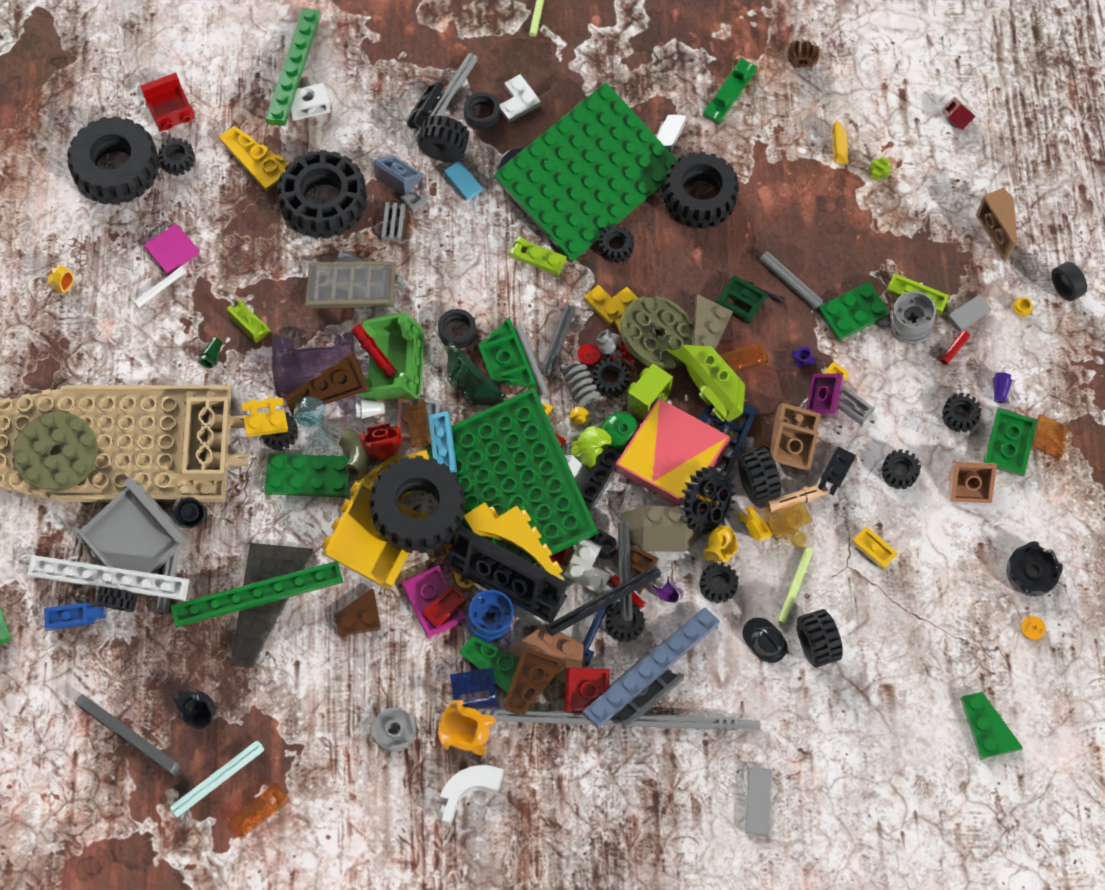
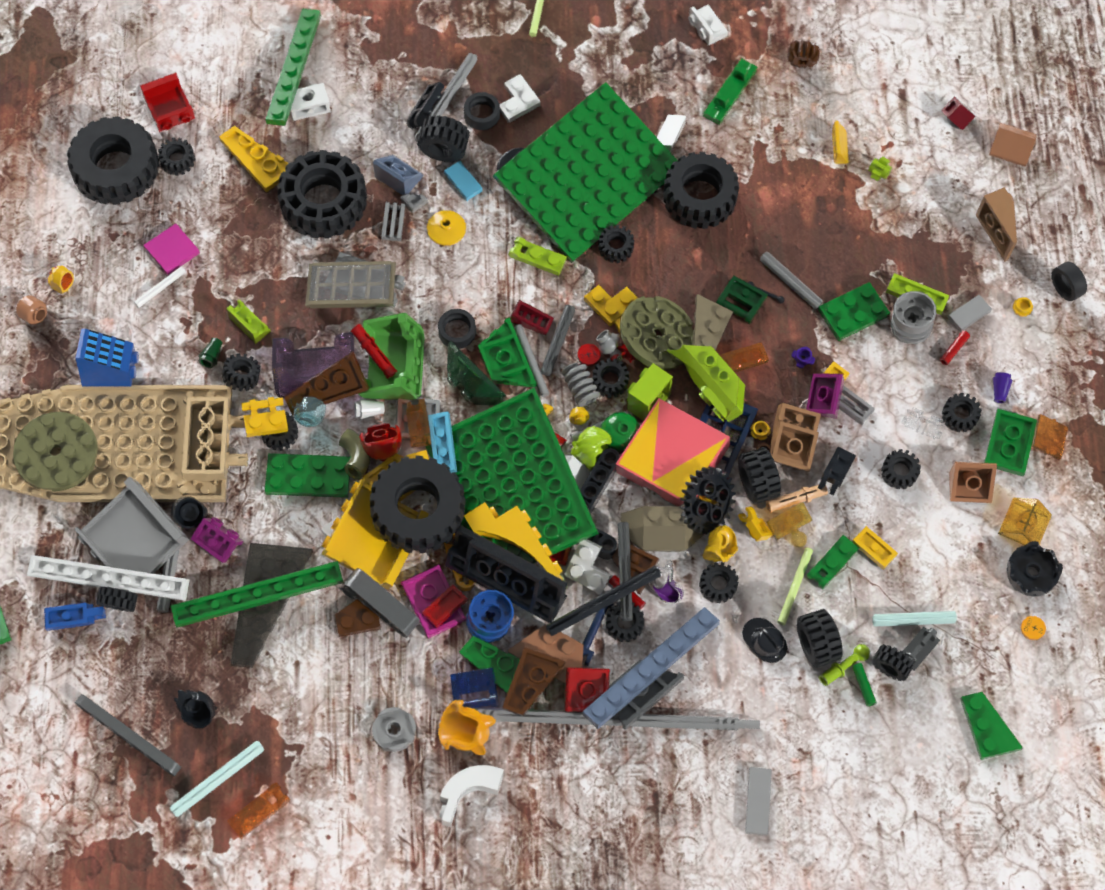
(31, 310): none -> nougat head
(105, 360): none -> blue slope
(216, 538): none -> magenta bracket
(241, 380): none -> black tyre
(380, 601): none -> dark grey beam
(443, 234): none -> yellow dish
(528, 309): none -> dark red slope
(707, 24): none -> white bracket
(760, 425): none -> yellow plate
(833, 561): none -> green plate
(860, 653): none -> lime pin
(864, 684): none -> green piece
(893, 662): none -> black tyre
(916, 618): none -> light aqua axle
(921, 646): none -> dark grey hinge
(1013, 144): none -> nougat slope
(1025, 521): none -> clear yellow slope

